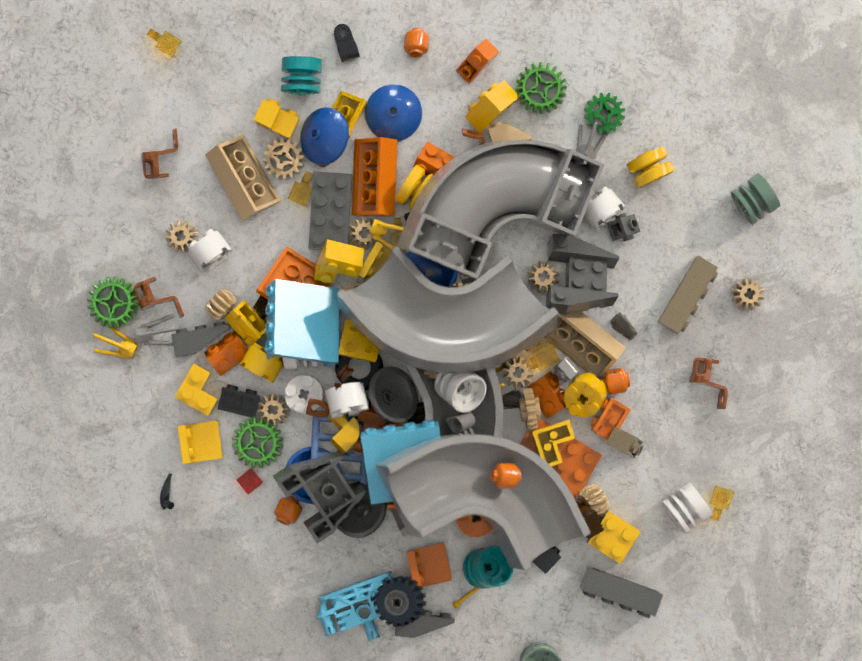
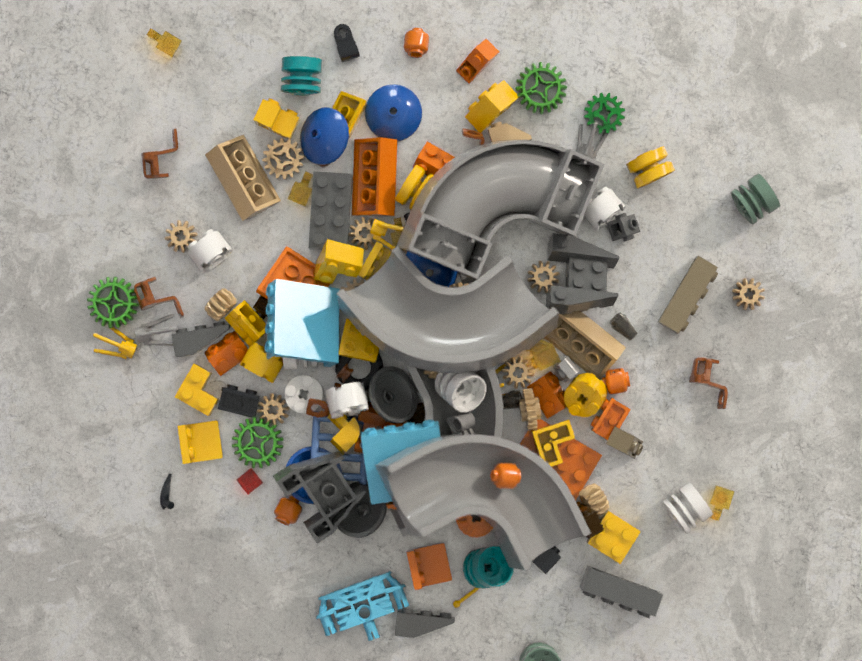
(399, 601): black wheel -> none

